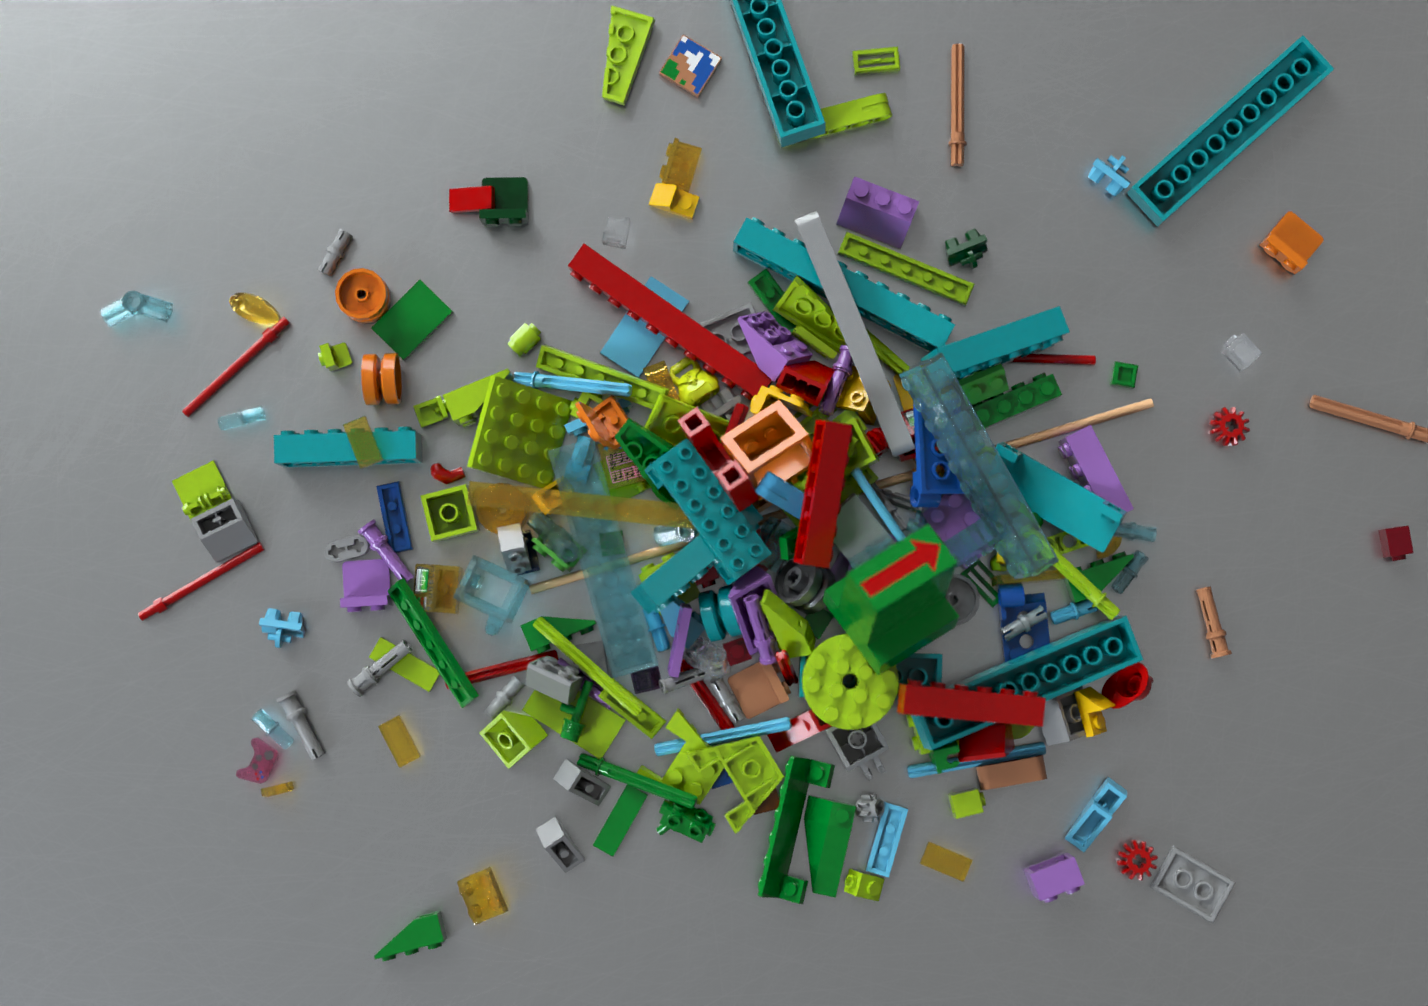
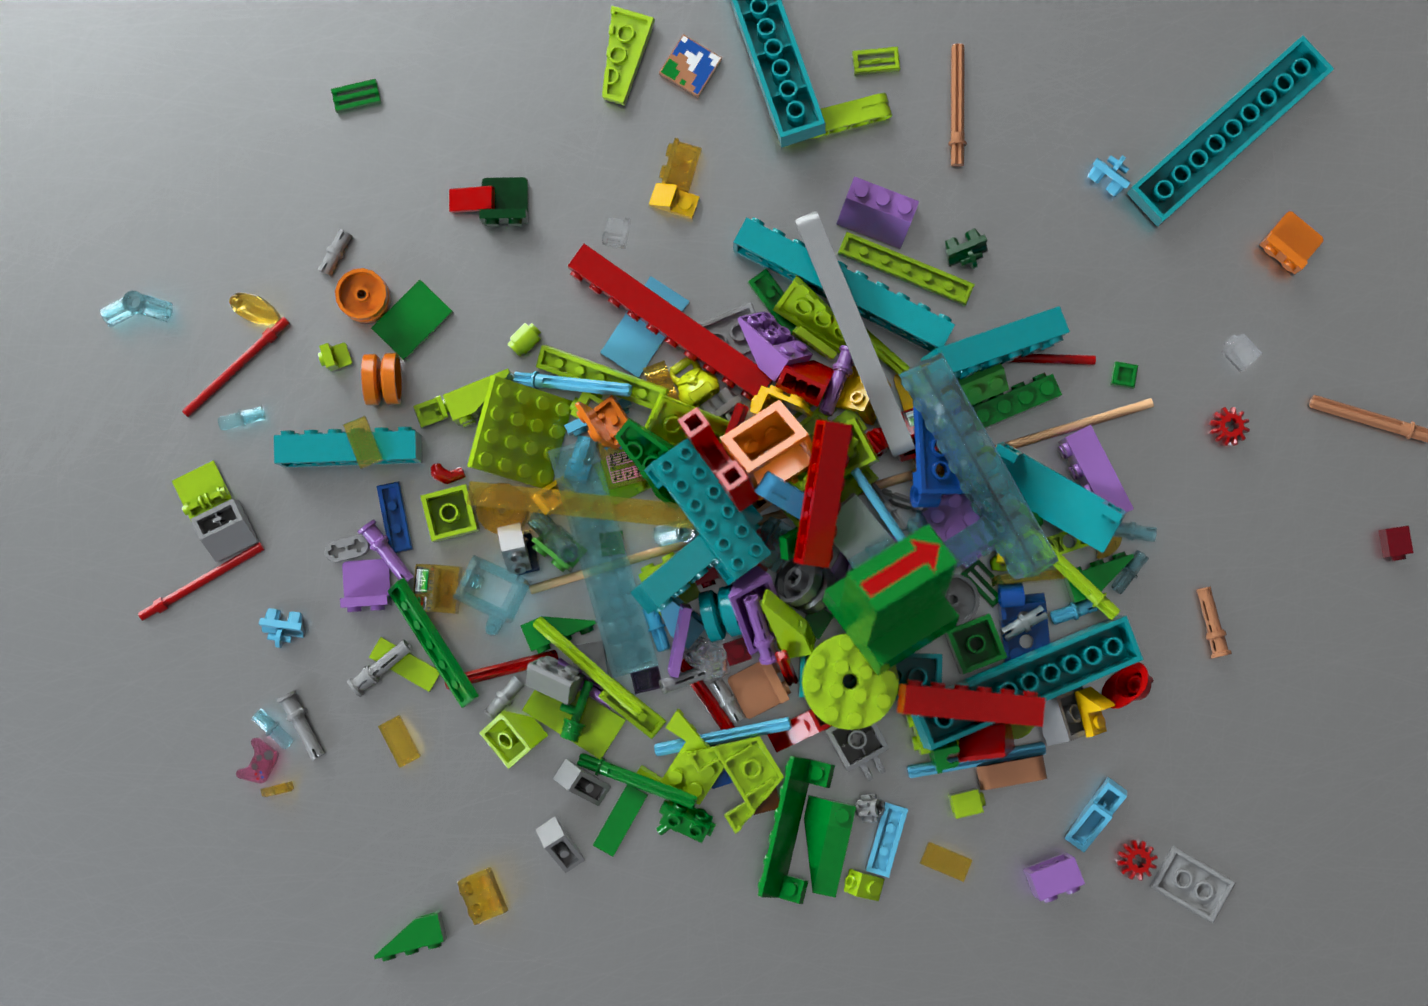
(353, 87): none -> green tile
(975, 644): none -> green brick

